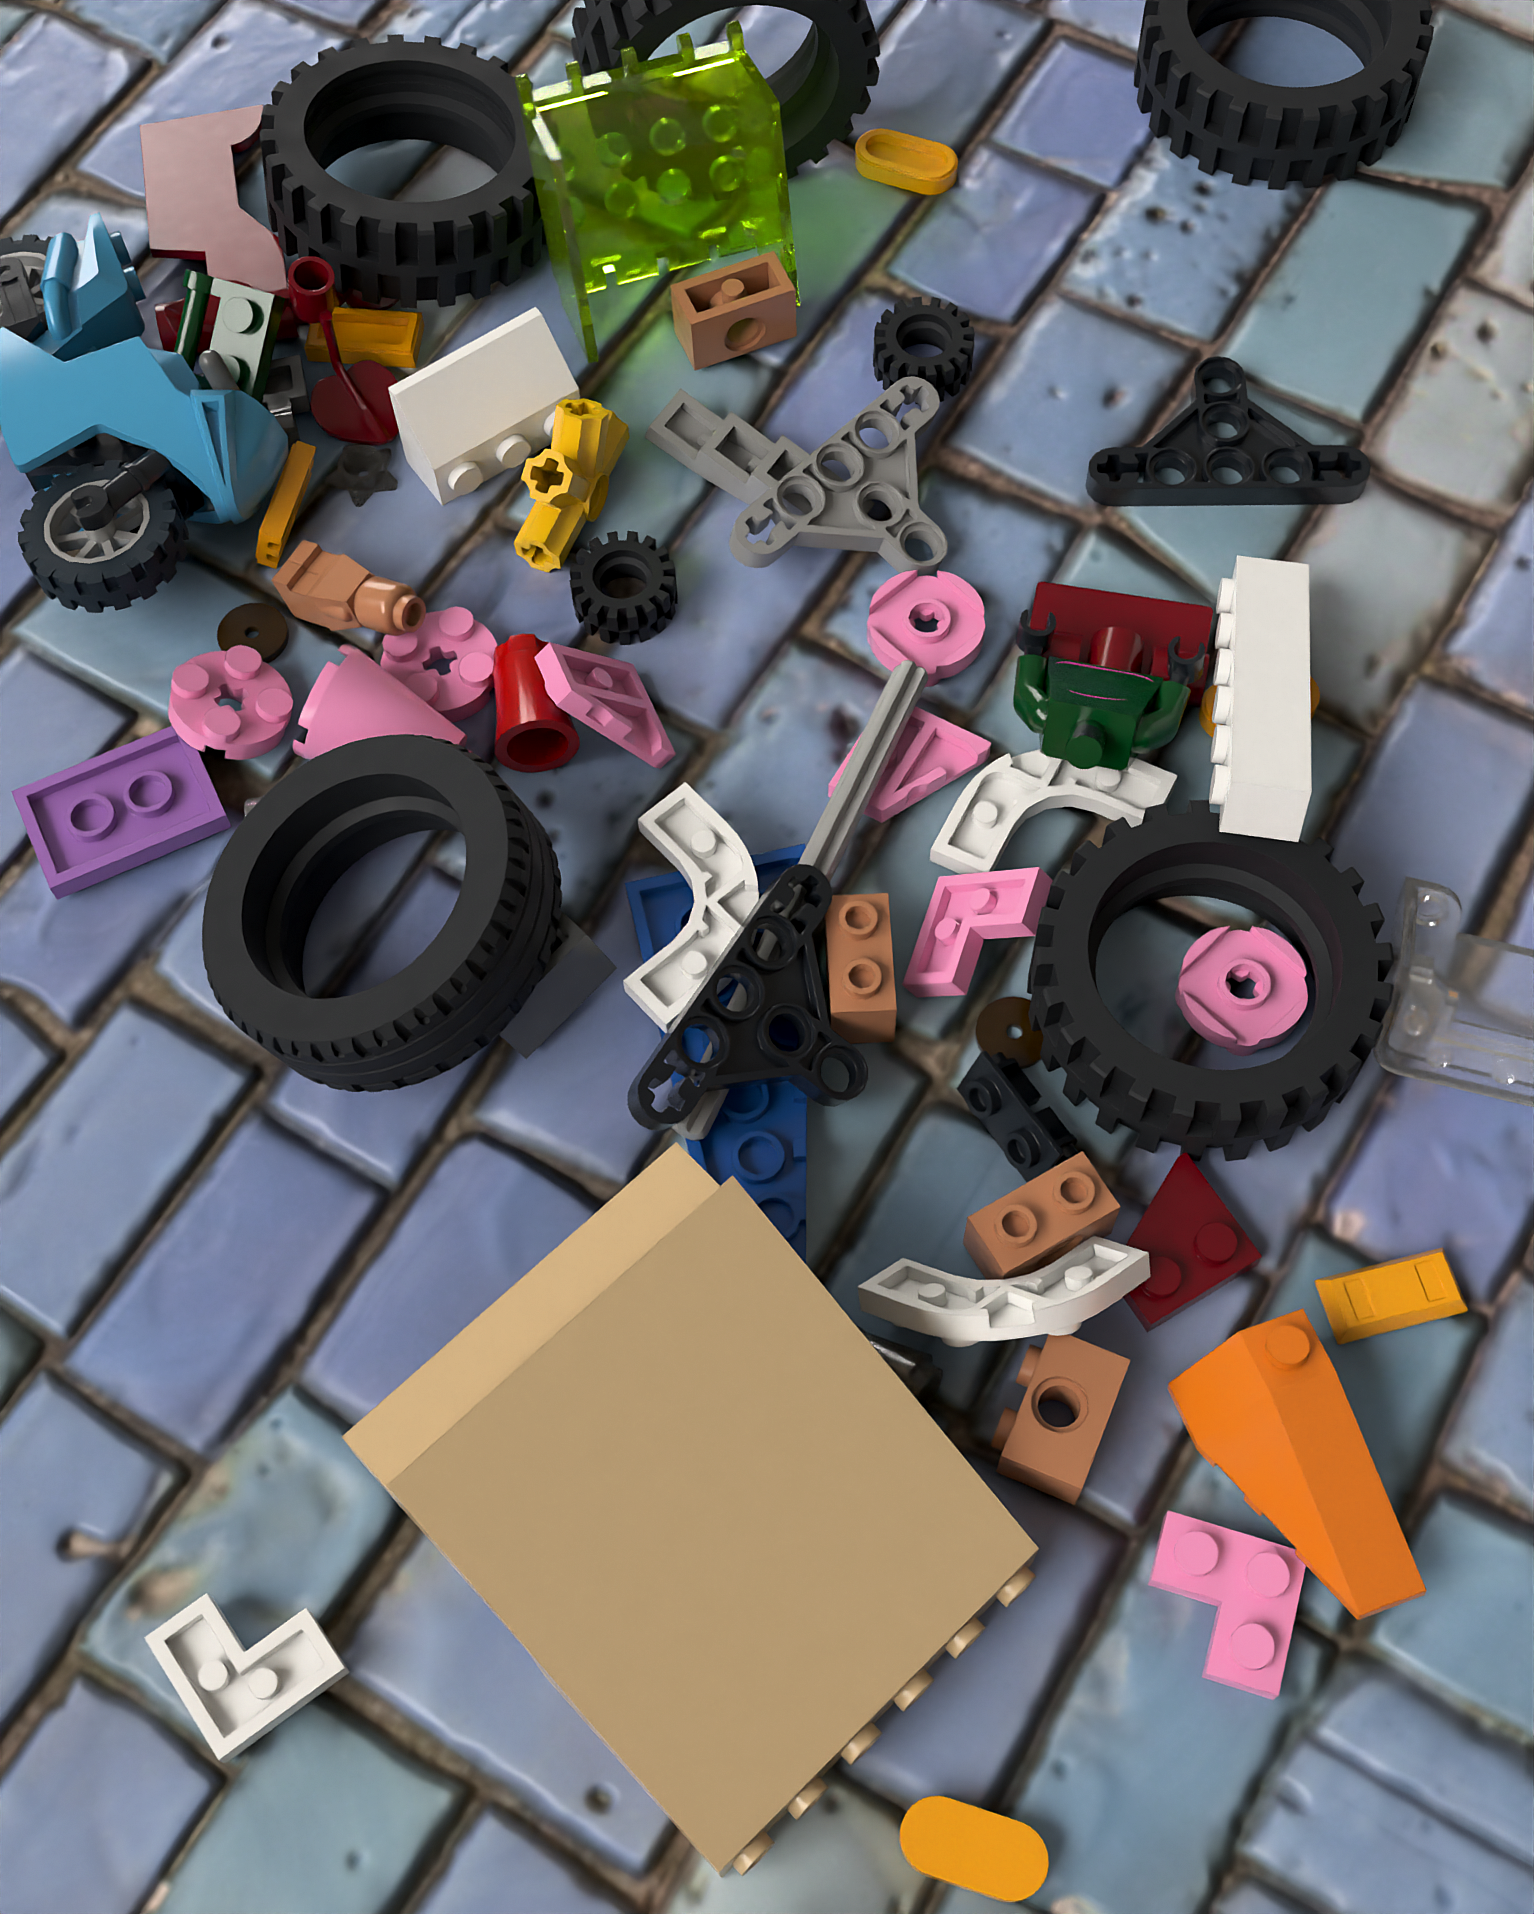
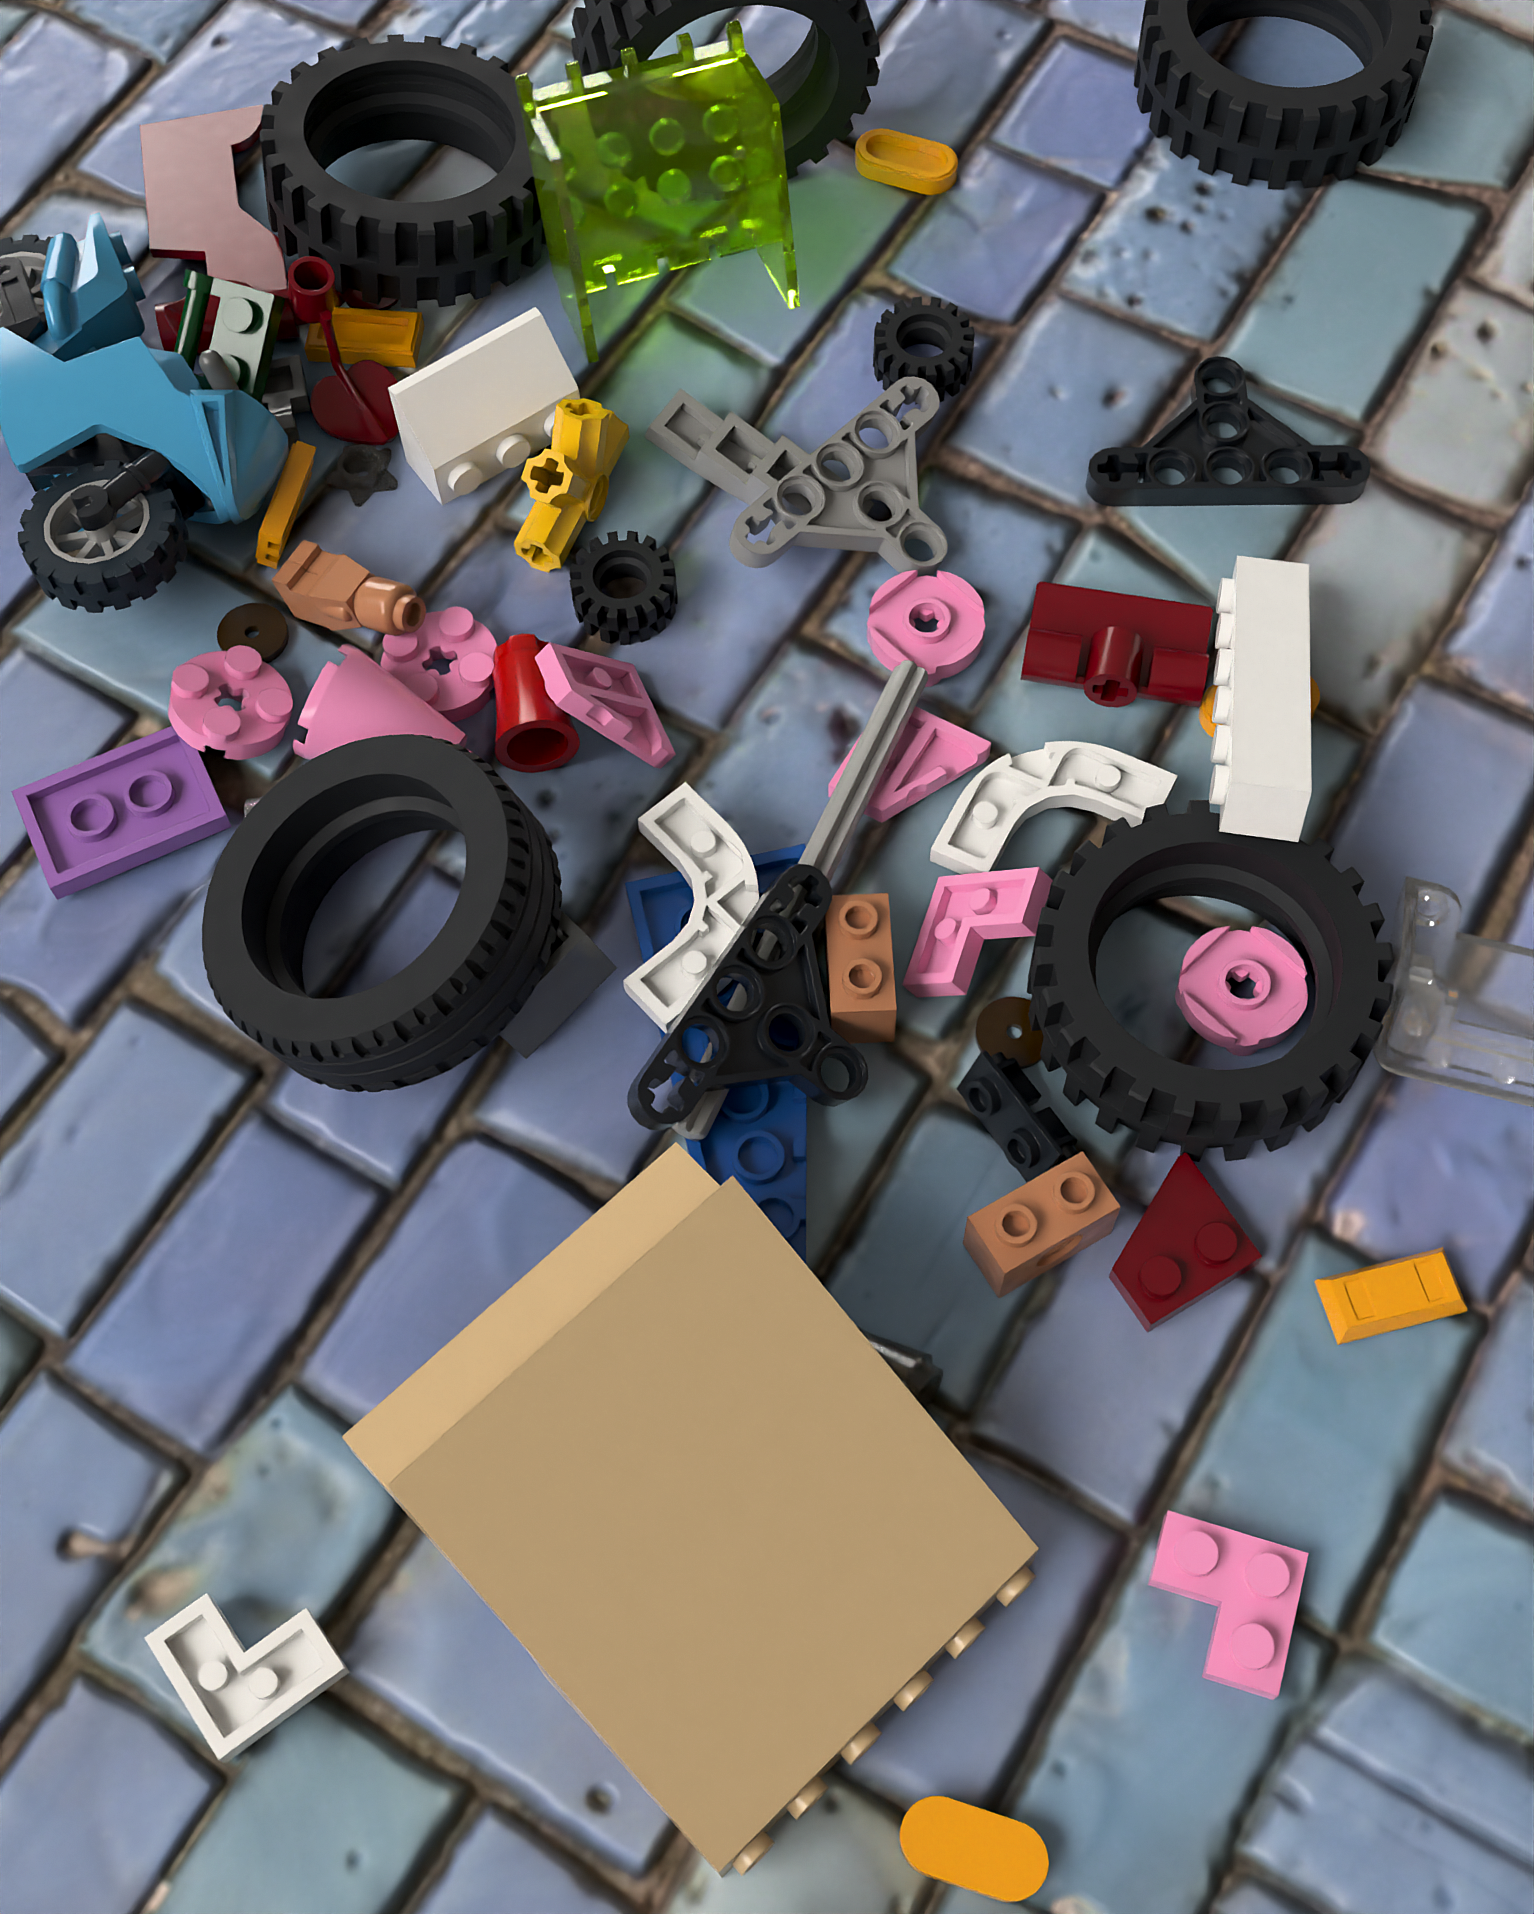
(734, 310): nougat brick -> none
(1013, 1308): white plate -> none
(1051, 1456): nougat brick -> none
(1098, 711): dark green torso -> none
(1287, 1437): orange wedge -> none

